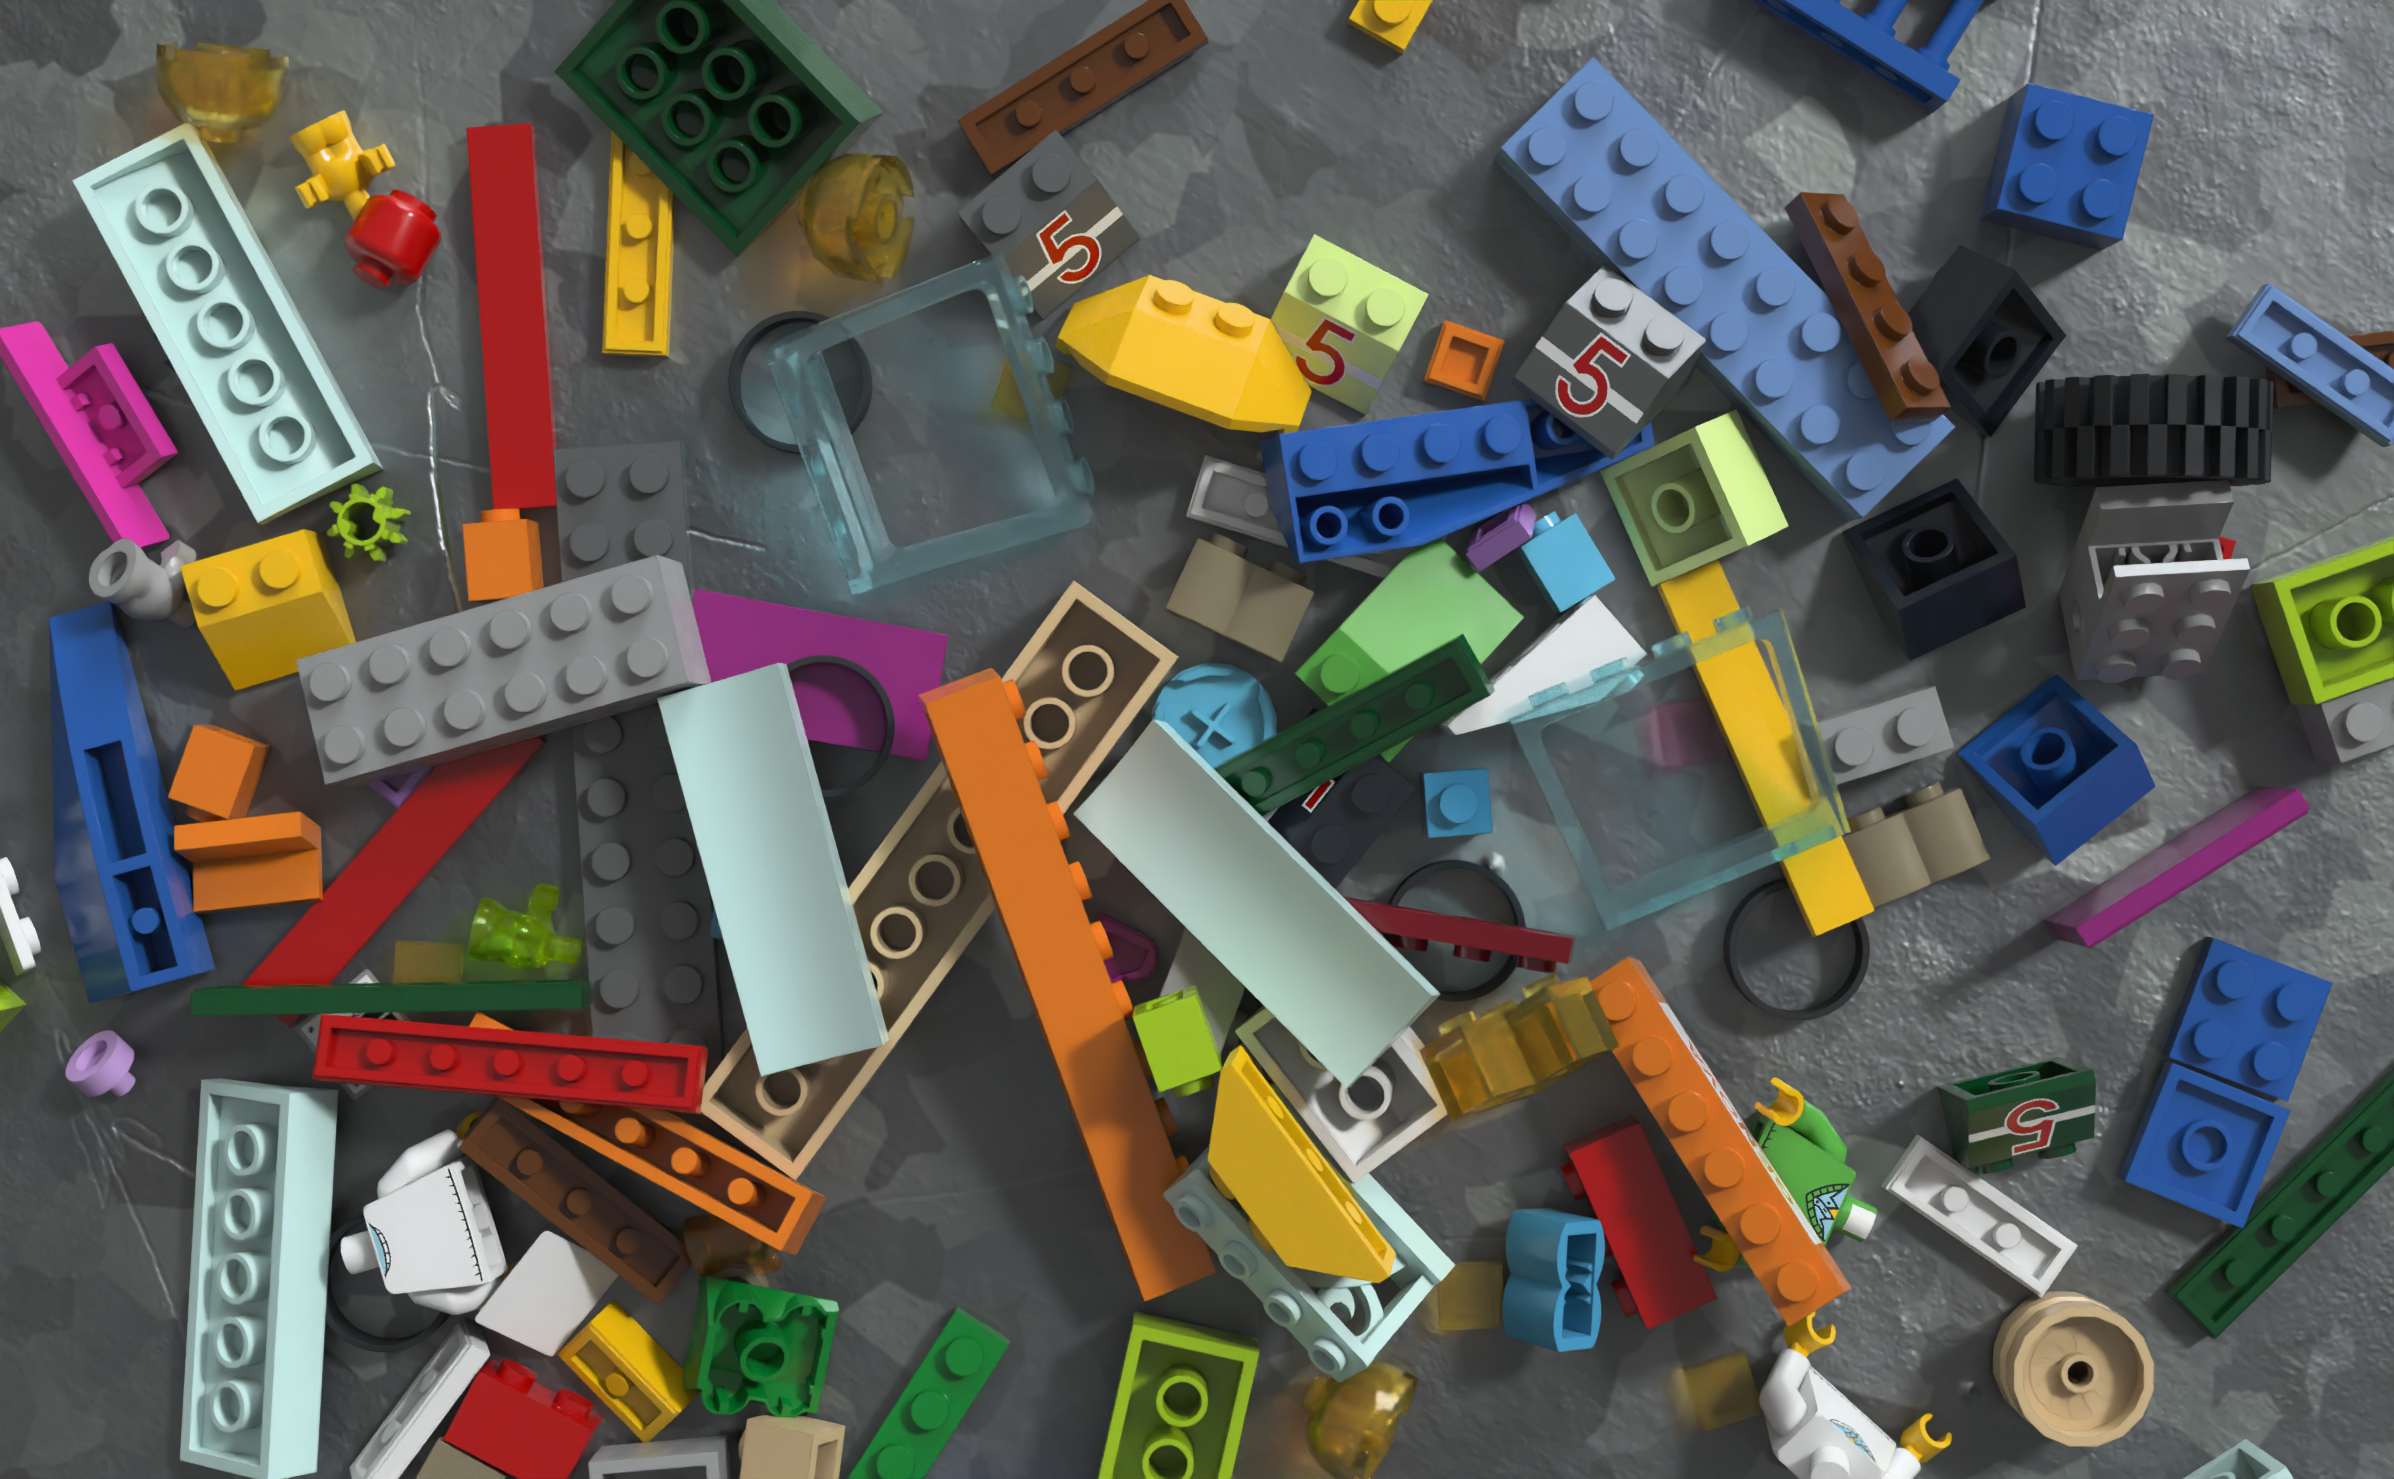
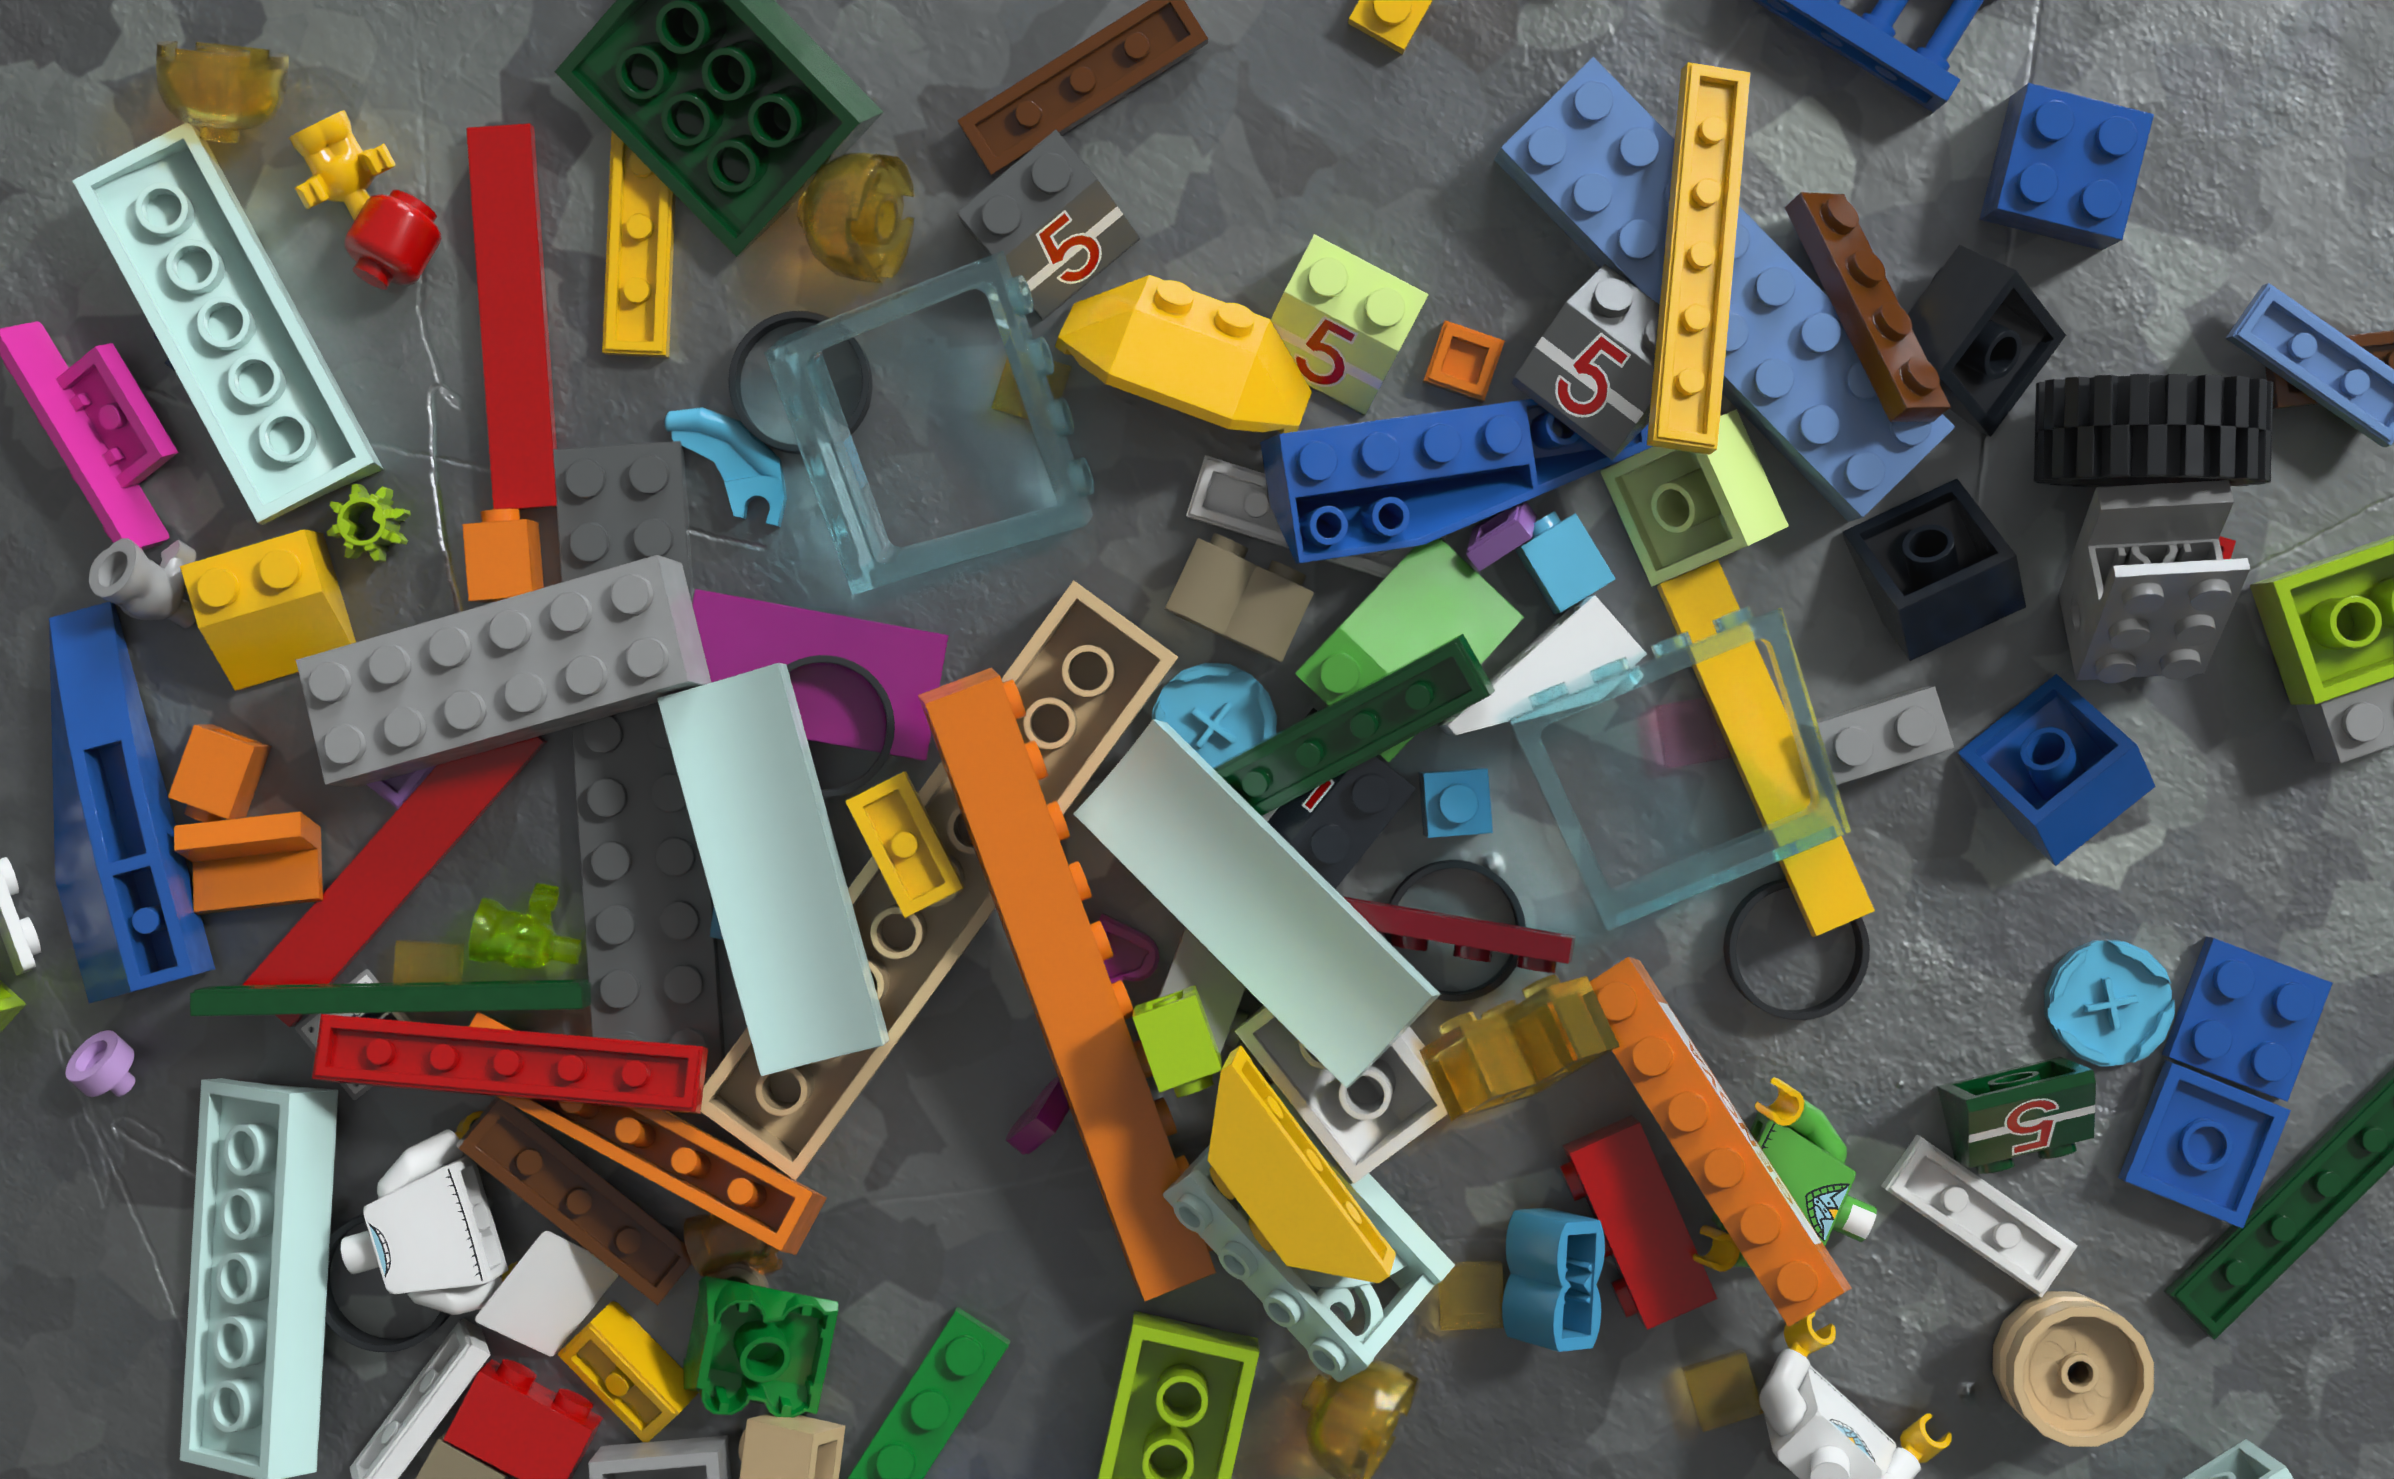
(742, 459): none -> medium azure piece
(905, 844): none -> yellow plate
(1040, 1119): none -> magenta tile
(1698, 259): none -> yellow tile
(1915, 843): dark tan brick -> none
(2109, 1002): none -> medium azure tile
(2177, 865): magenta tile -> none

